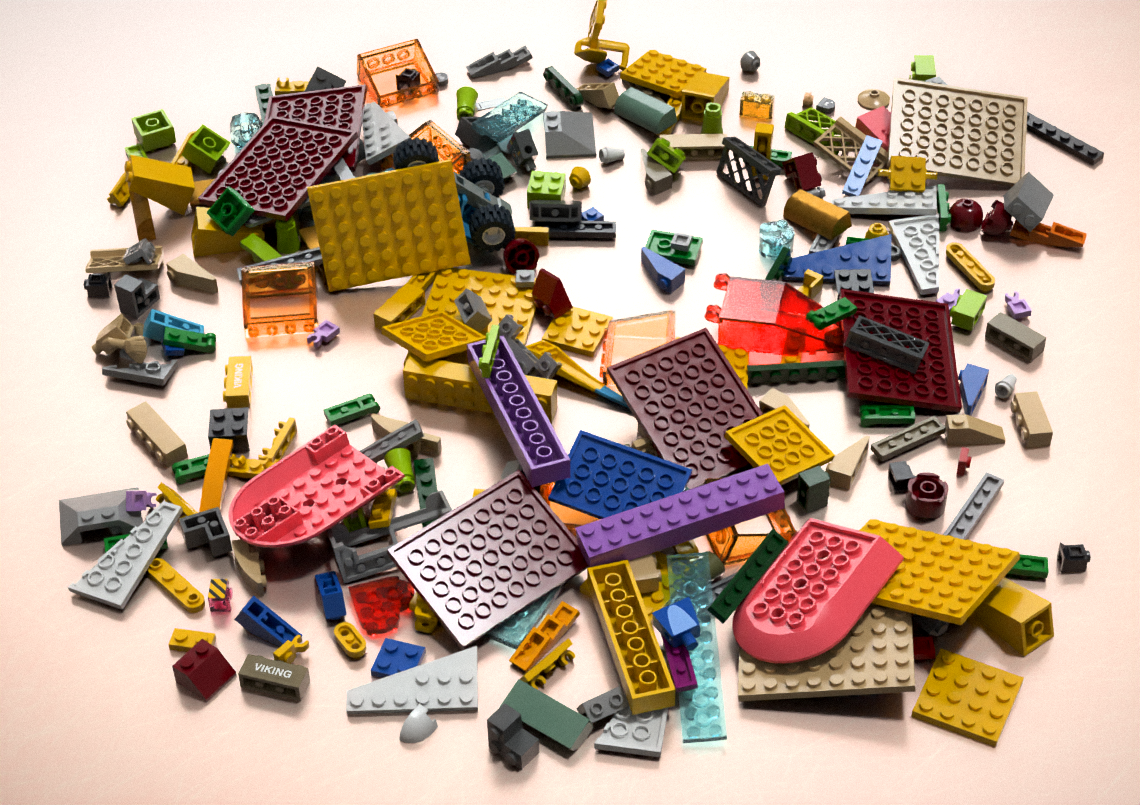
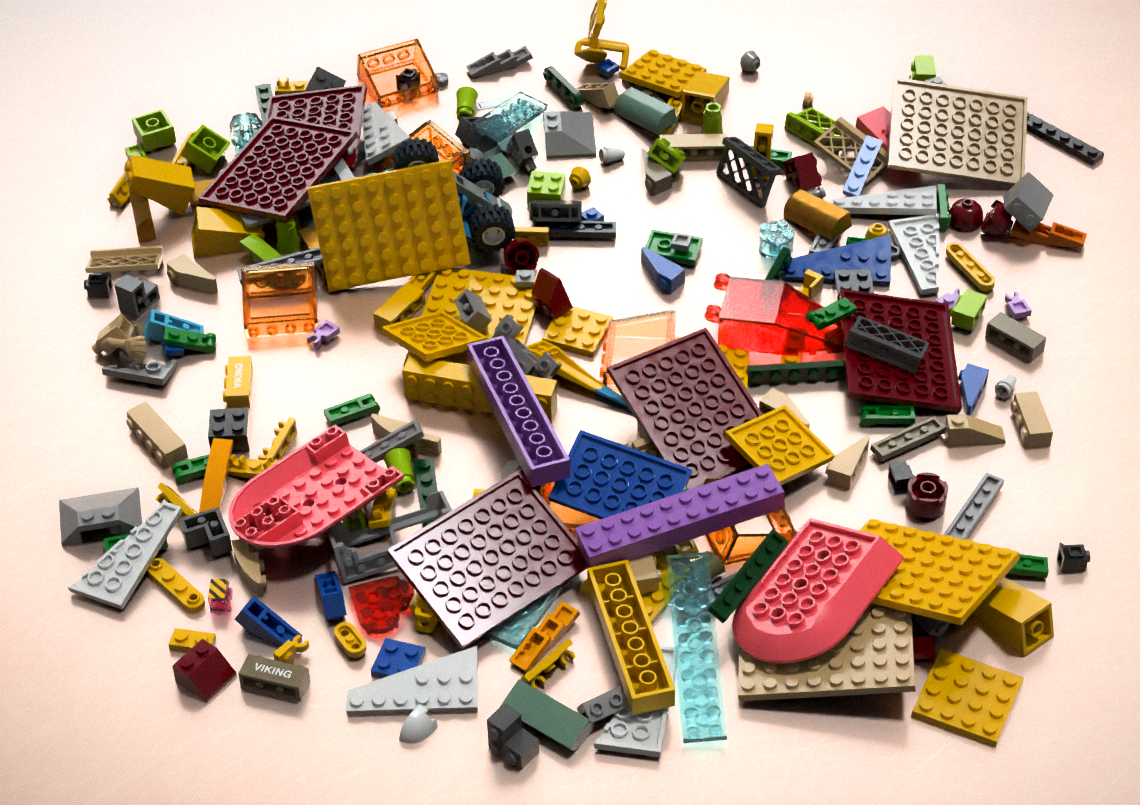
(138, 500): lavender plate -> none
(141, 248): light grey bracket -> none
(240, 211): green brick -> none
(489, 351): lime plate -> none
(678, 624): blue torso -> none
(680, 667): magenta plate -> none
(757, 105): clear yellow brick -> none
(813, 489): brick -> none
(826, 105): dark grey tile -> none
(873, 99): tan dish -> none
(907, 174): yellow plate -> none
(964, 461): red plate -> none

